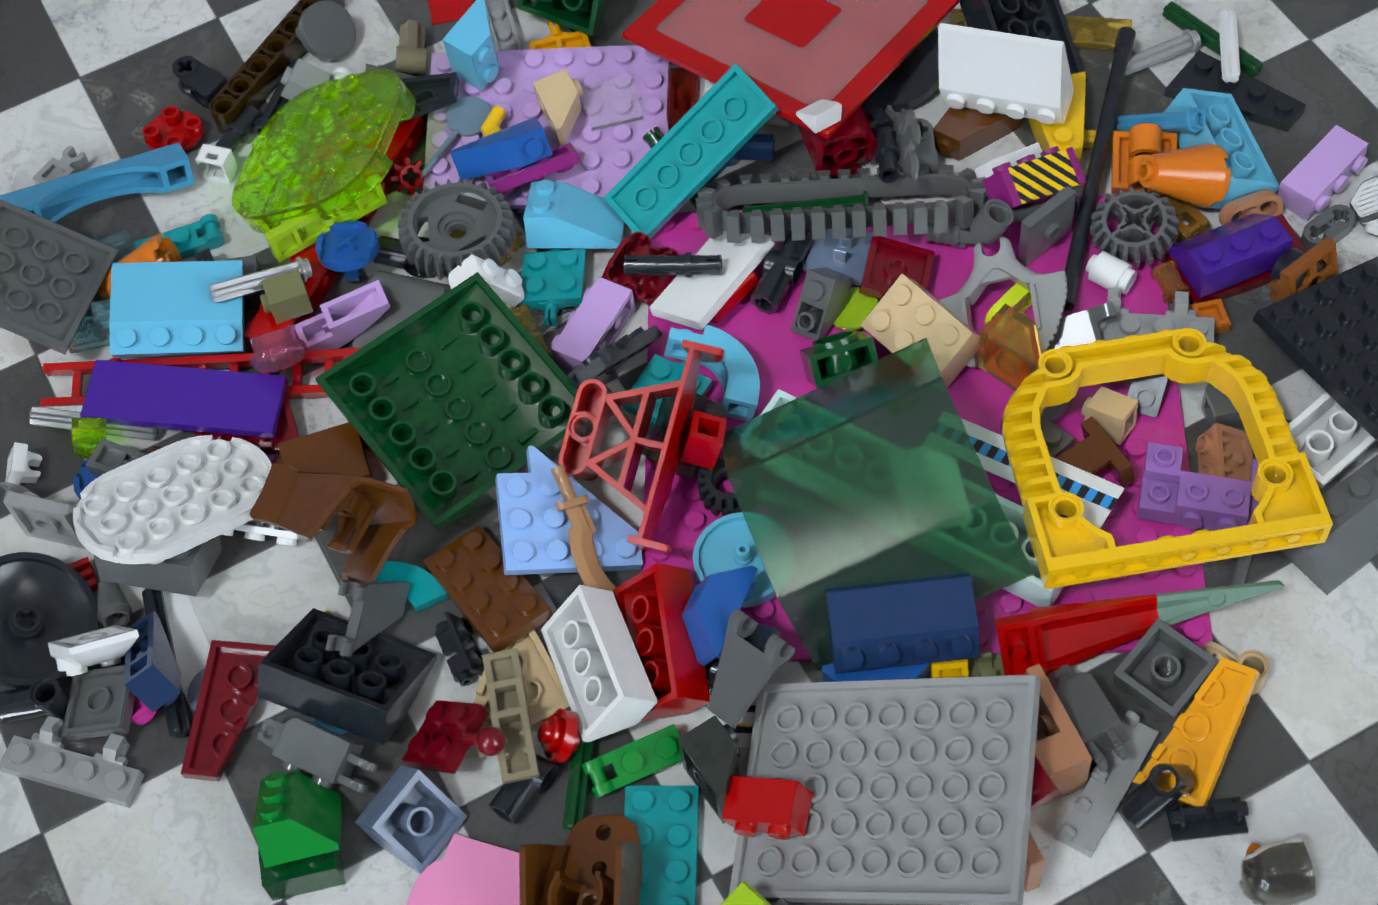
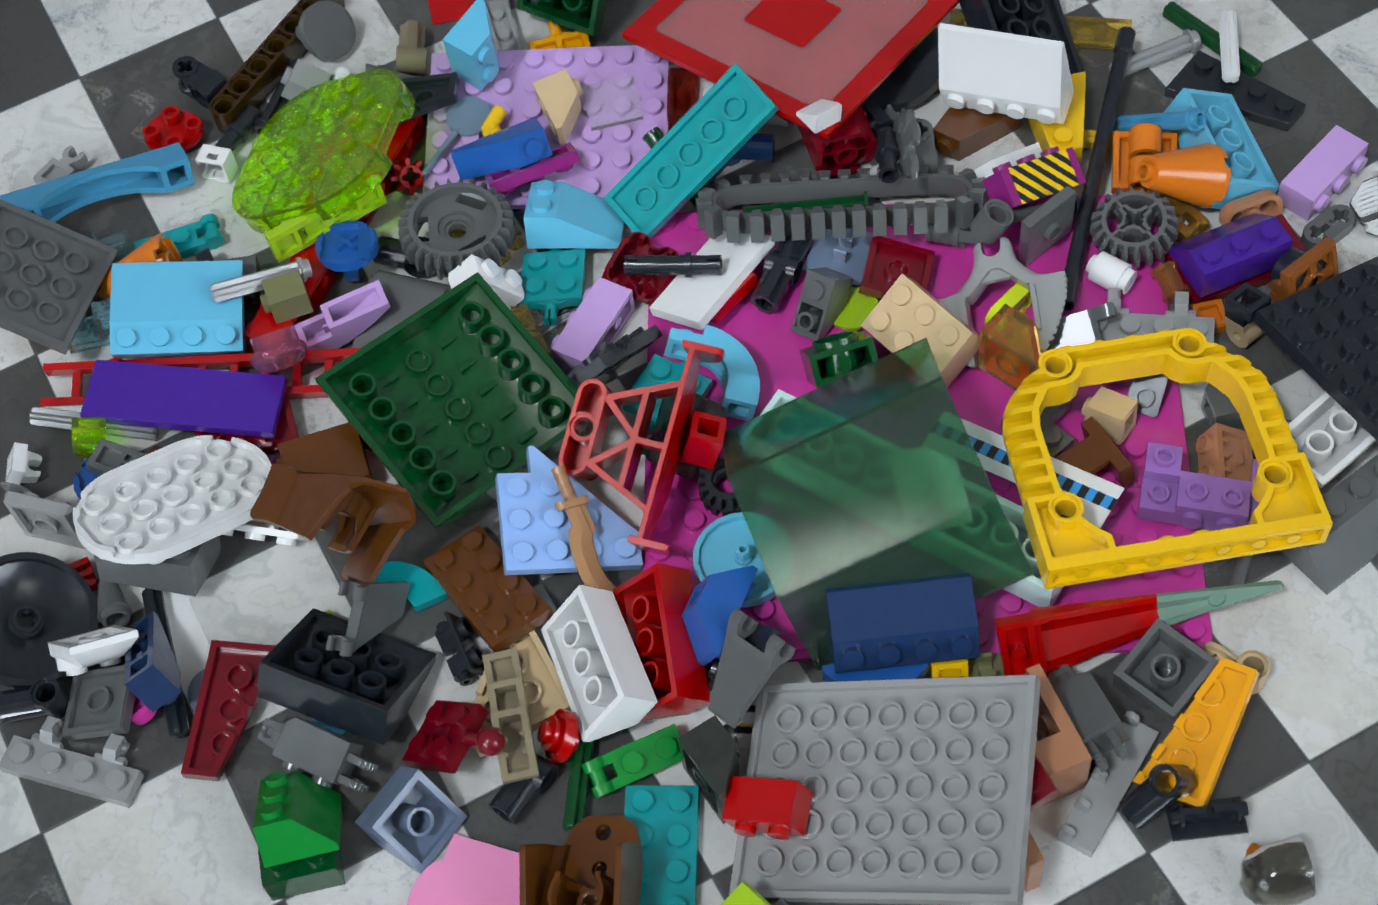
(1239, 316): none -> black leg

